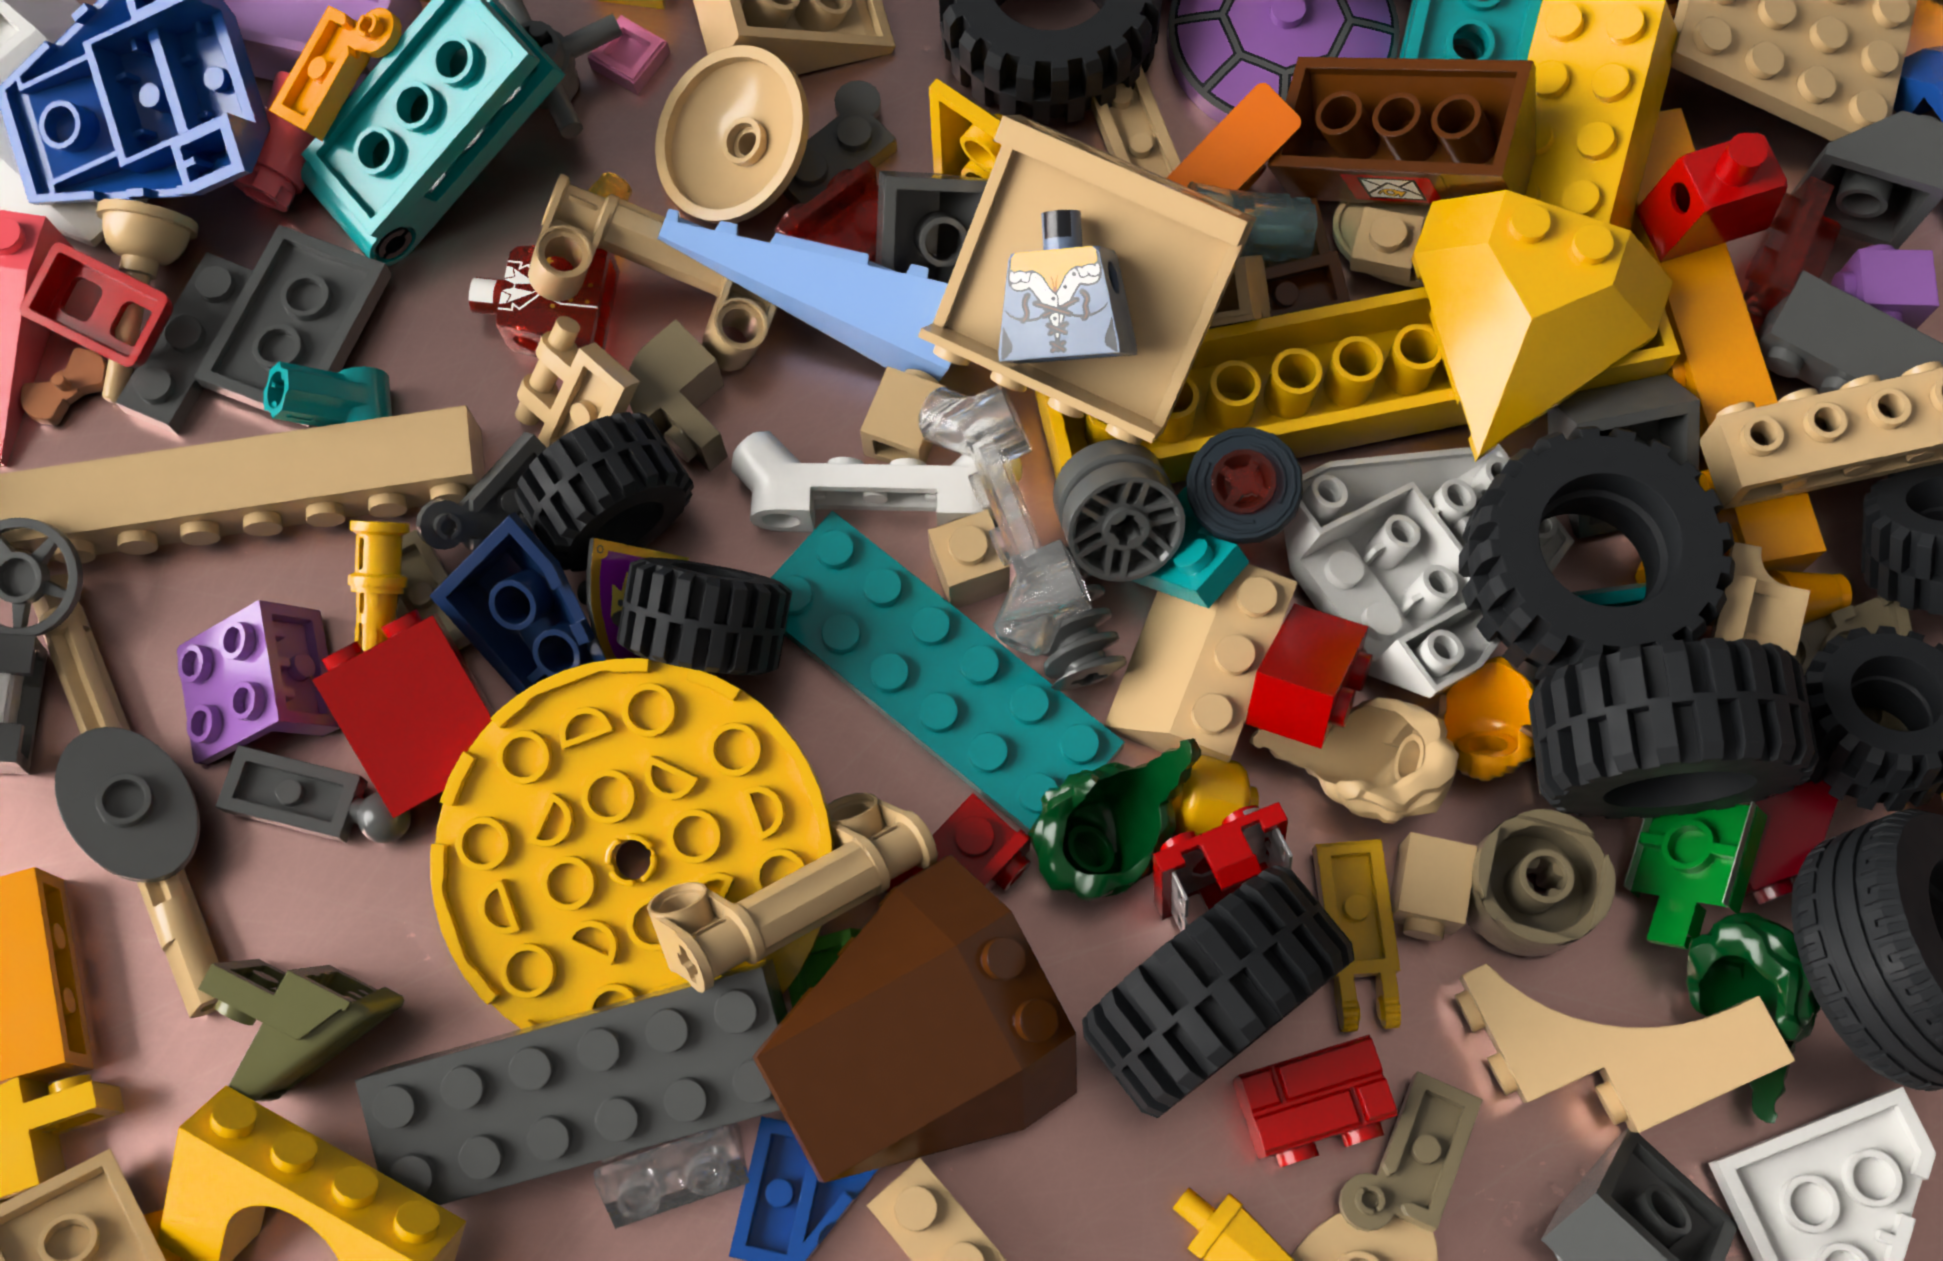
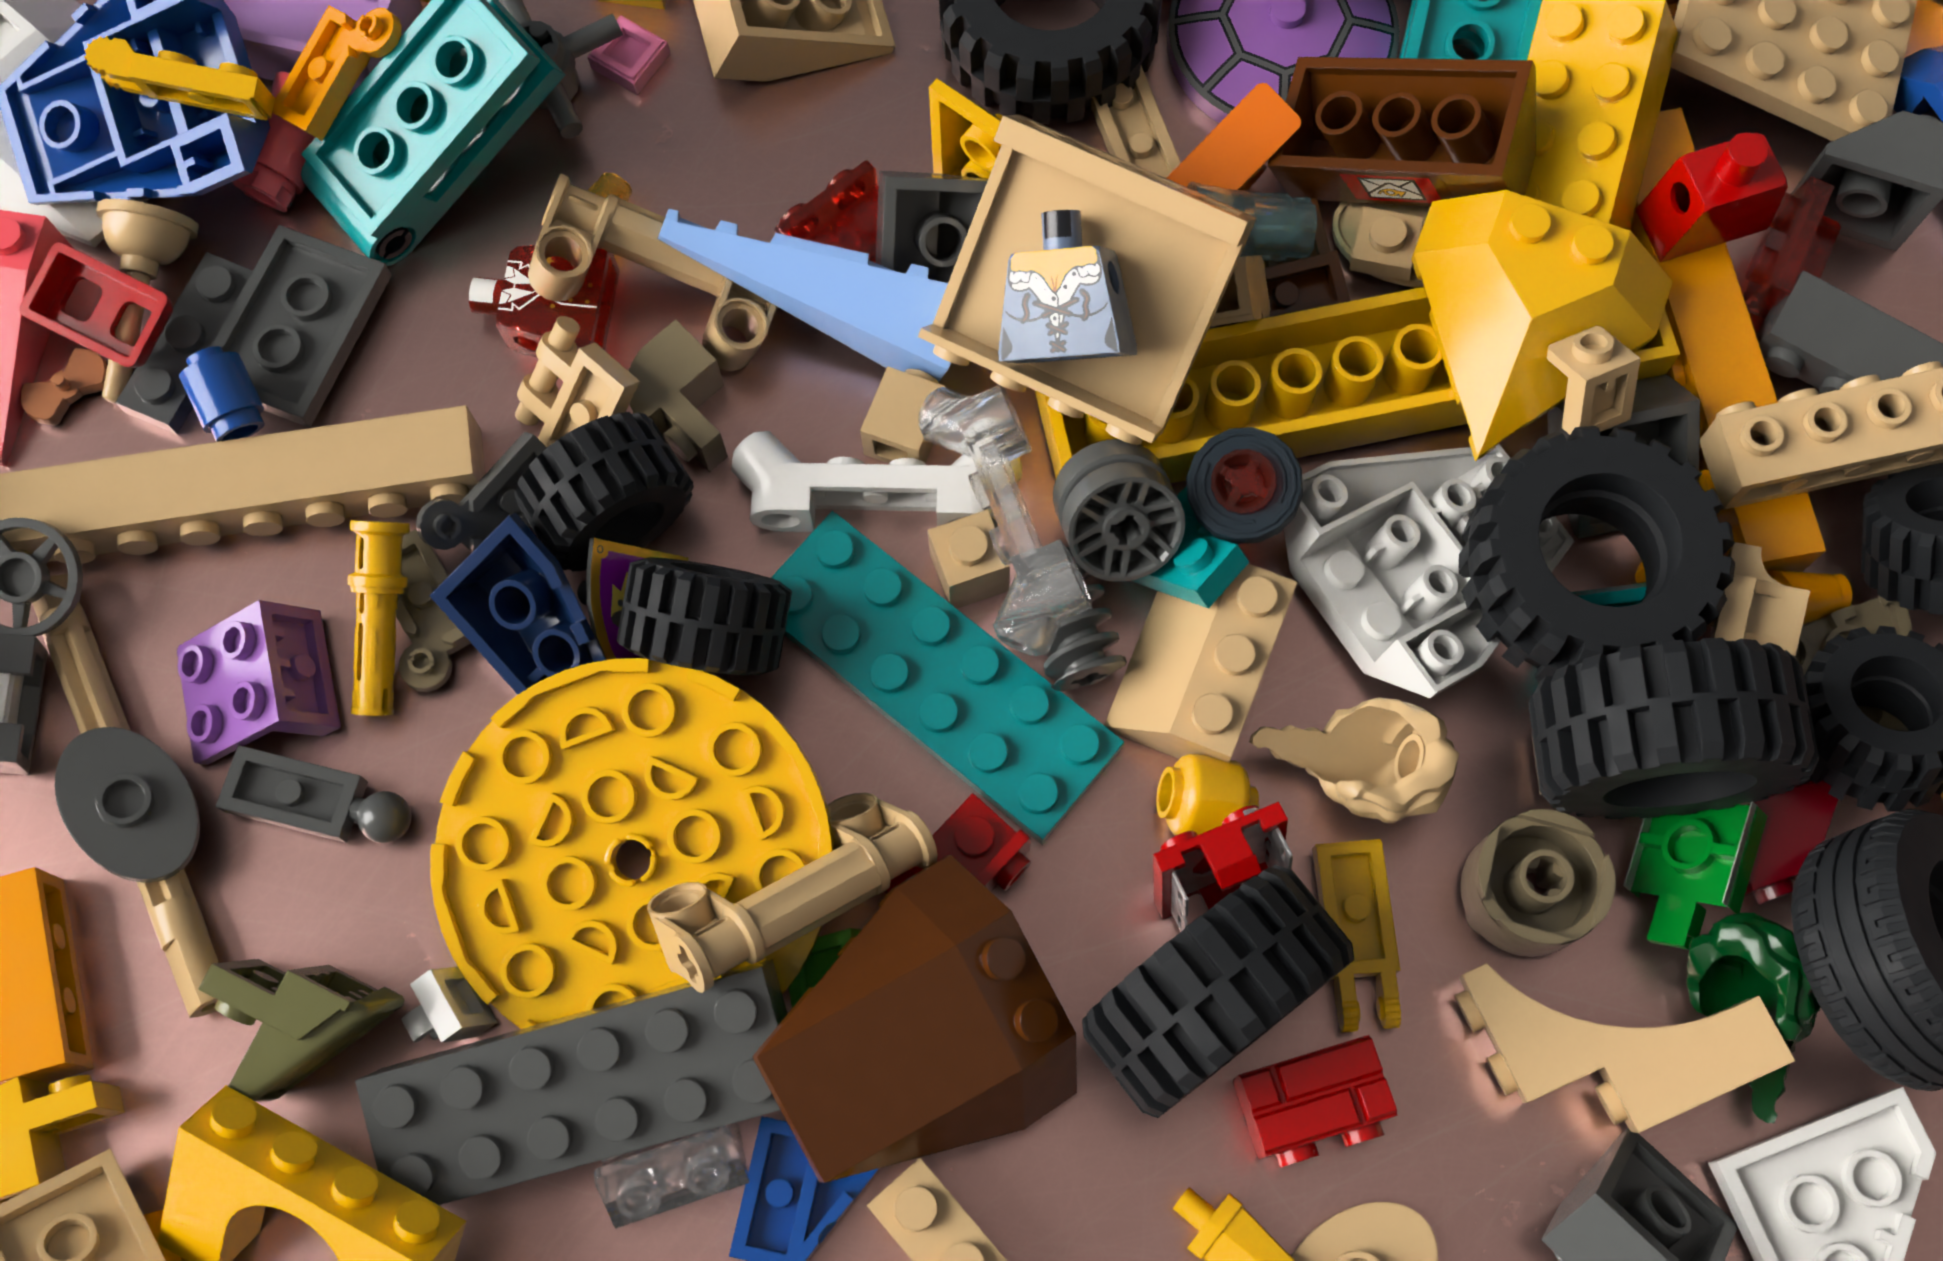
(180, 79): none -> yellow hinge
(222, 394): none -> blue brick
(326, 397): teal piece -> none
(406, 708): red brick -> none
(447, 1008): none -> white tile
(714, 121): tan dish -> none
(843, 142): dark grey hinge -> none
(1109, 822): dark green hair -> none
(1309, 676): red brick -> none
(1417, 1161): dark tan hinge -> none
(1431, 886): tan brick -> none
(1489, 720): light orange hair -> none
(1600, 378): none -> tan bracket
(1892, 281): medium lavender brick -> none

